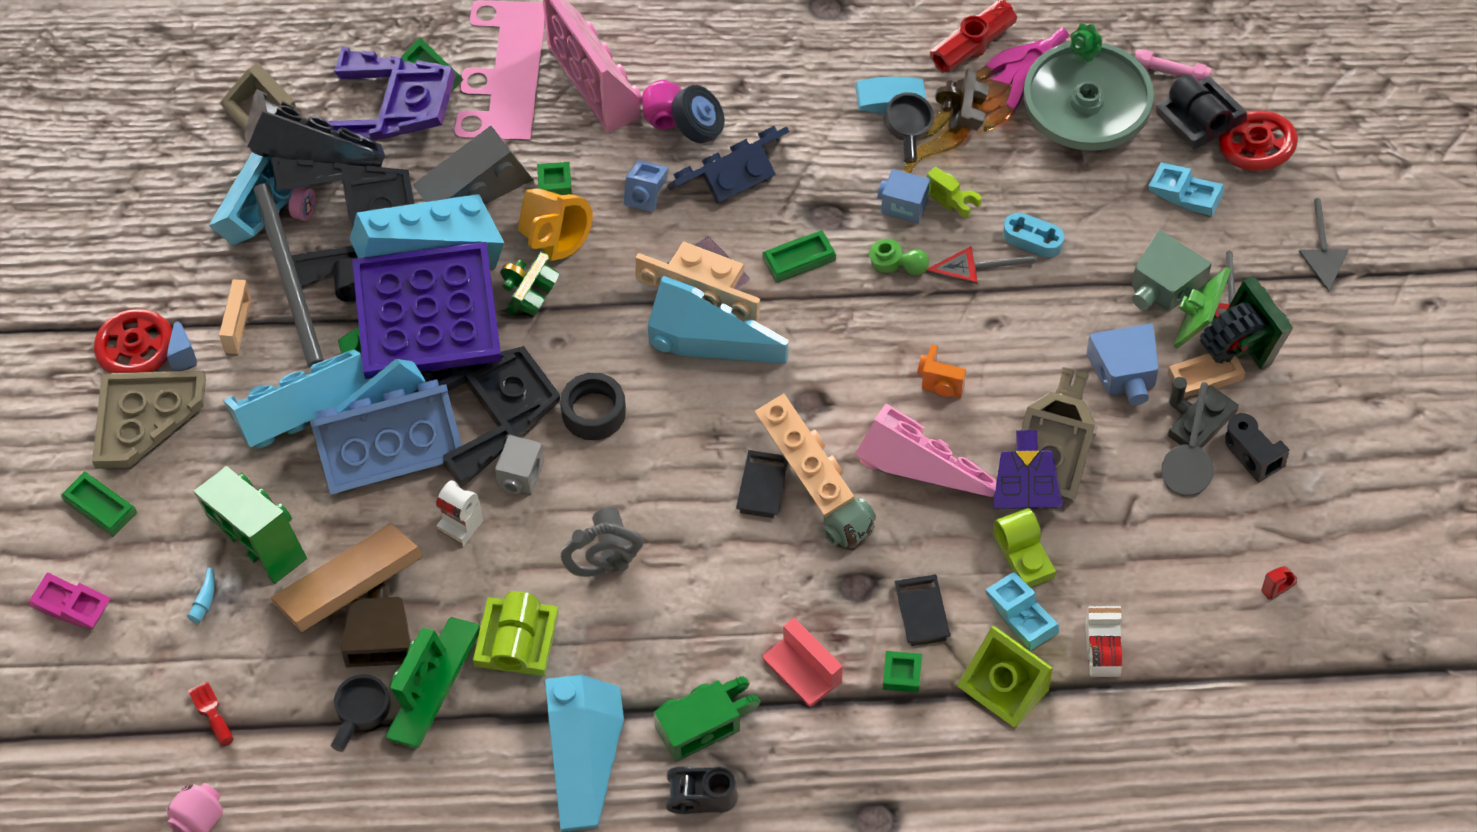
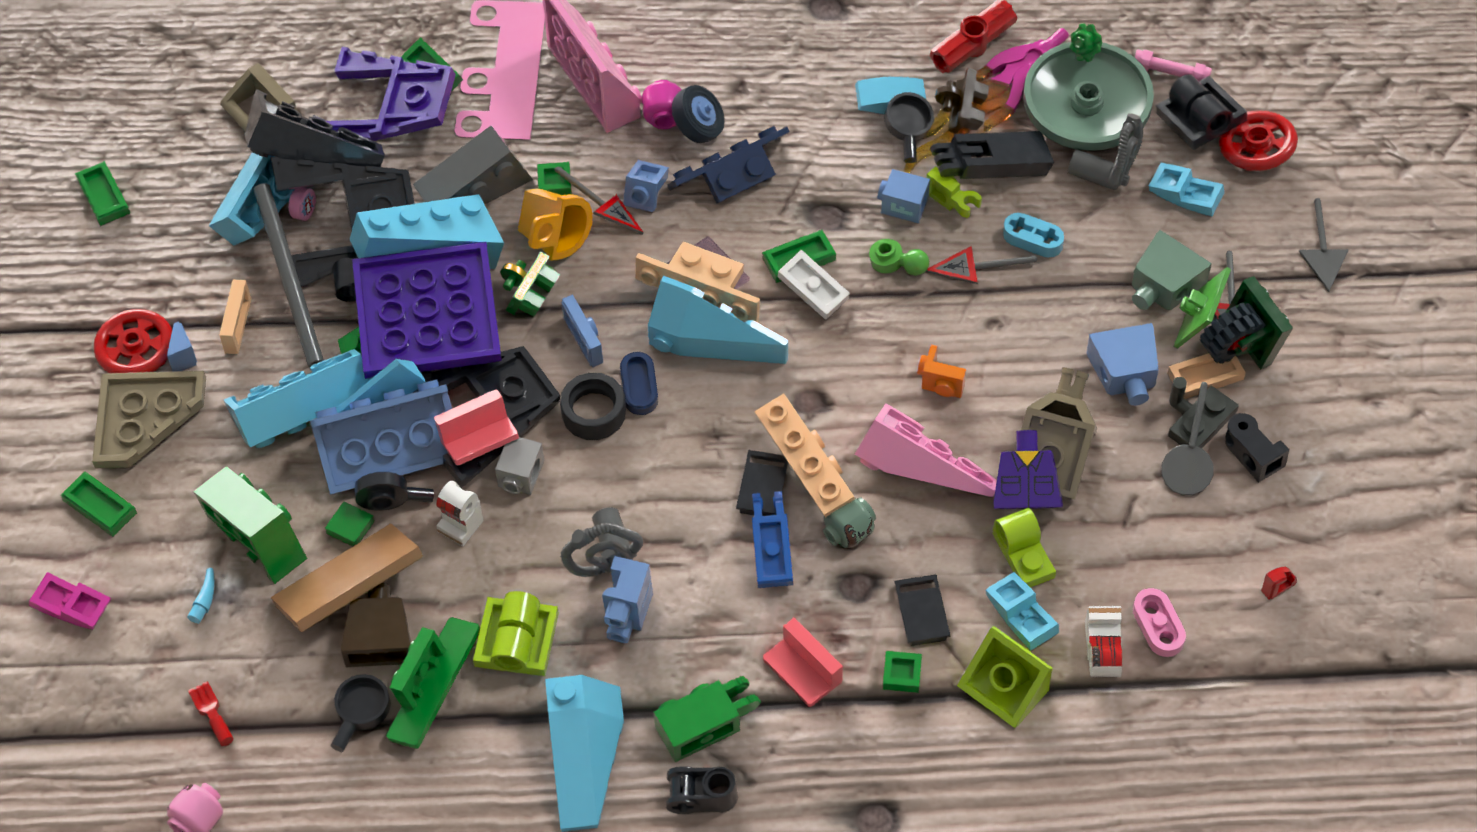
(102, 193): none -> green tile
(349, 524): none -> green tile
(387, 491): none -> black piece
(475, 427): none -> coral panel
(583, 330): none -> medium blue plate
(611, 210): none -> dark grey piece
(627, 599): none -> medium blue hips
(639, 383): none -> dark blue tile
(771, 544): none -> blue hinge
(813, 284): none -> white plate
(1010, 152): none -> black hinge
(1107, 172): none -> dark grey piece
(1159, 625): none -> bright pink plate

